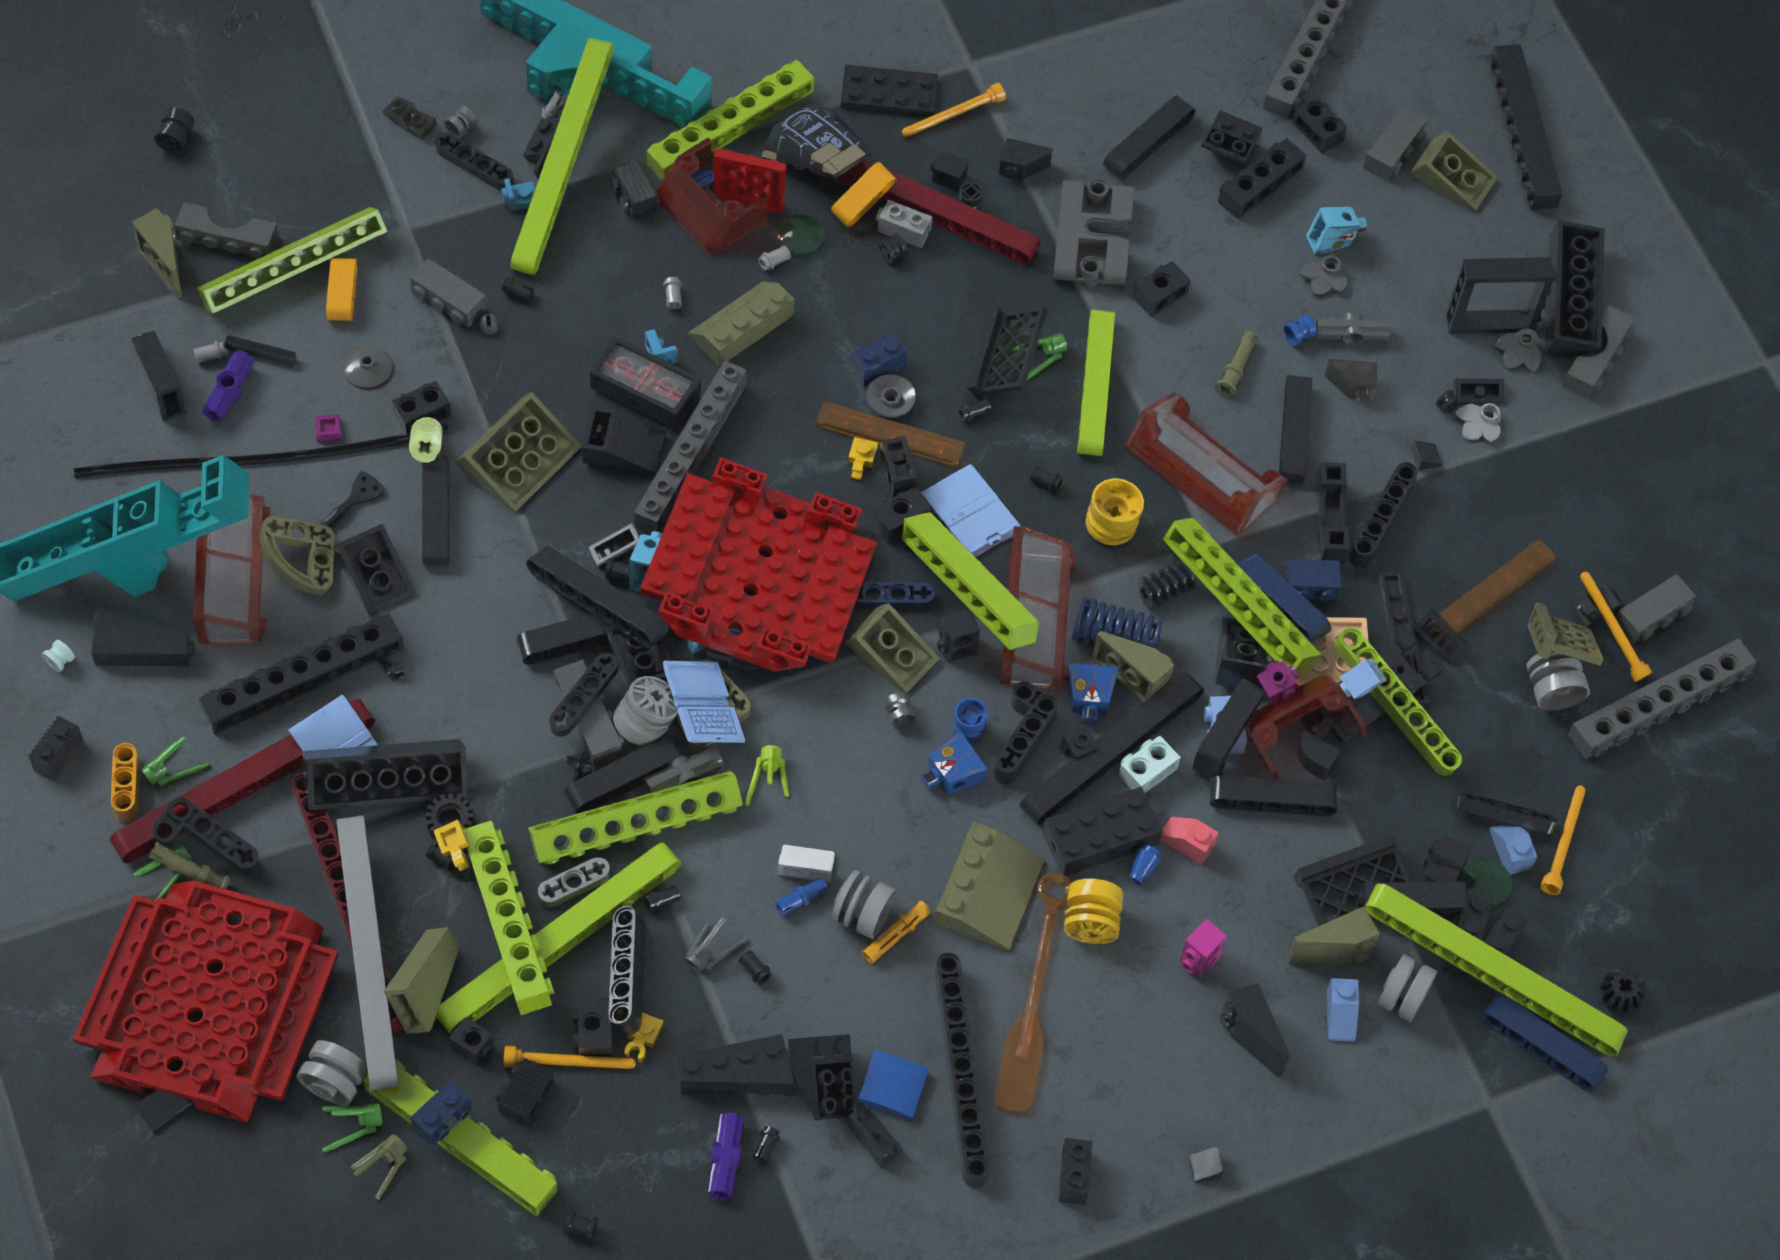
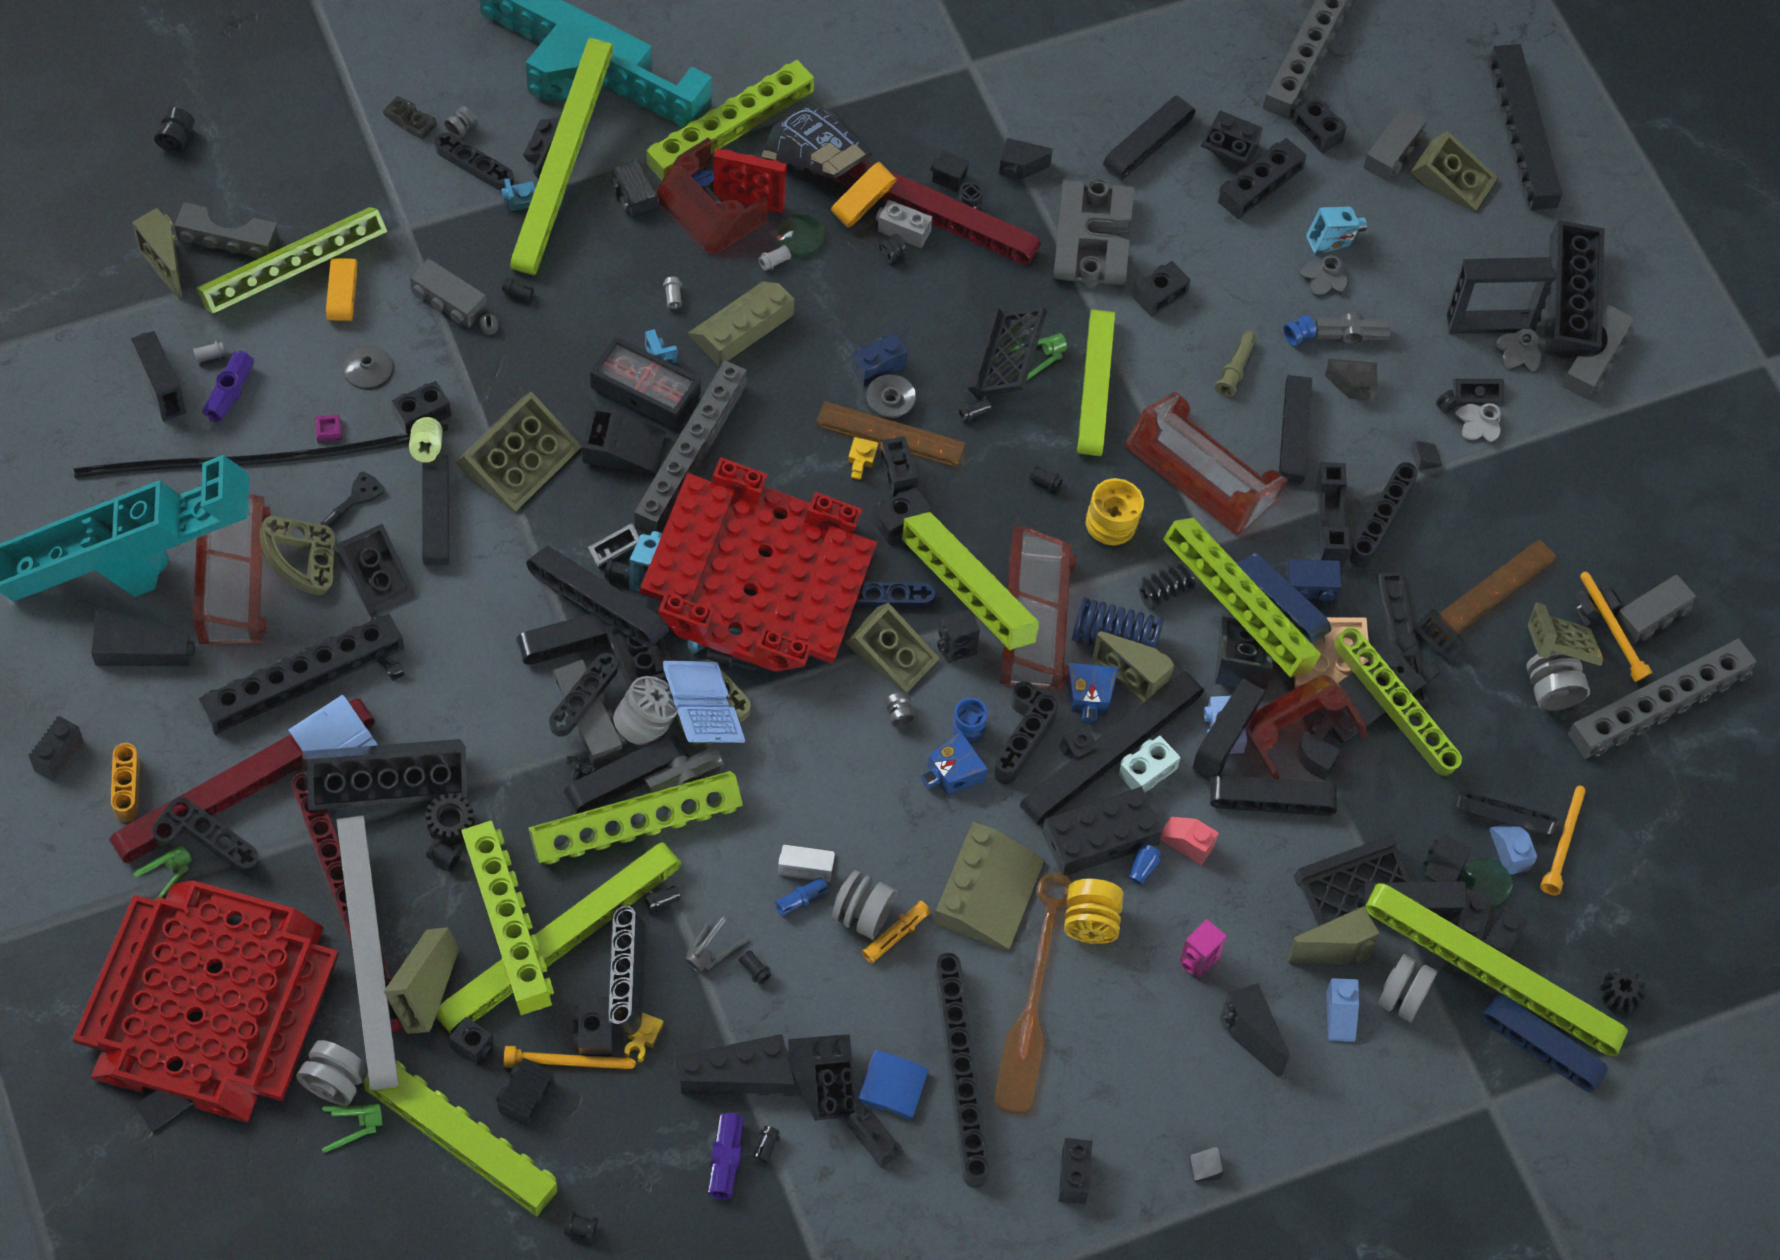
(58, 656): light aqua wheel -> none
(156, 770): bright green plant -> none
(188, 868): olive pin -> none
(260, 350): black axle -> none
(389, 1151): olive plant -> none
(441, 1113): dark blue brick -> none
(452, 841): yellow plate -> none
(553, 883): light grey beam -> none
(554, 106): light grey pin -> none
(771, 762): lime plant -> none
(889, 90): black plate -> none
(971, 510): light blue piece -> none
(993, 94): light orange piece -> none
(1270, 677): magenta brick -> none
(1362, 679): light blue brick -> none

